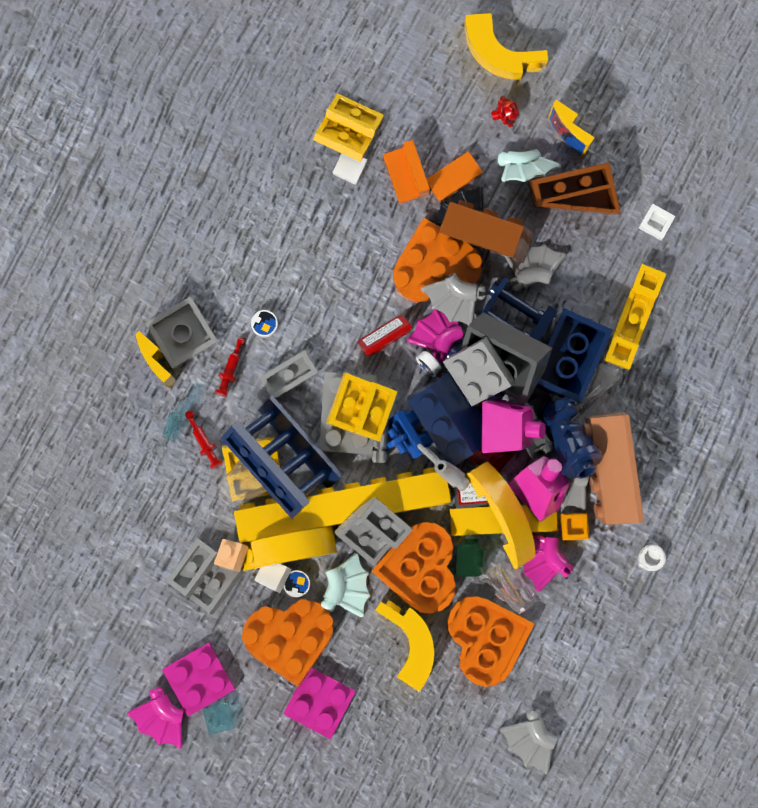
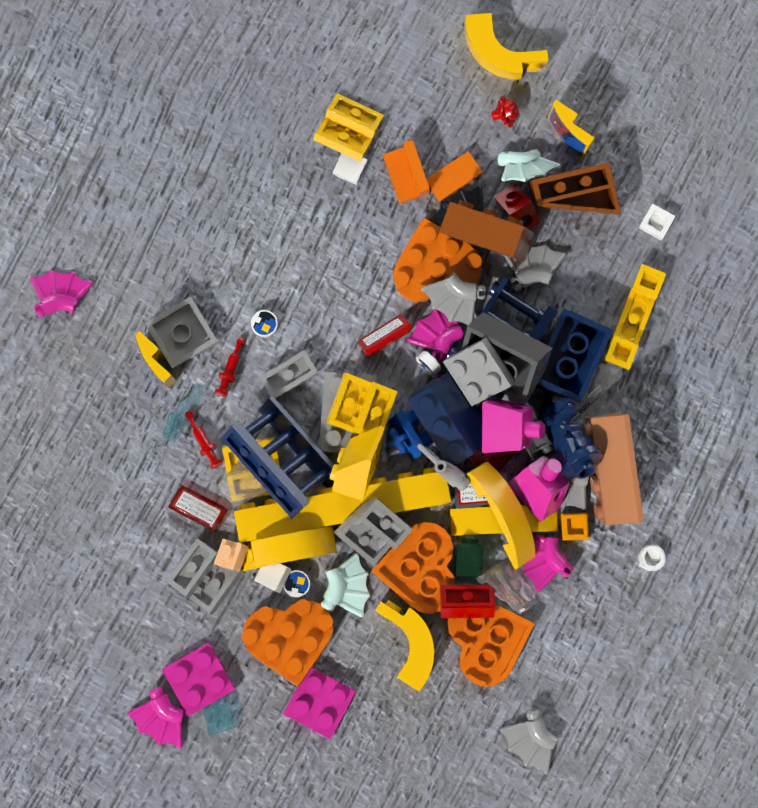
(58, 292): none -> dark pink arm
(198, 508): none -> slope
(357, 464): none -> yellow slope
(467, 601): none -> red slope
(517, 204): none -> red bracket

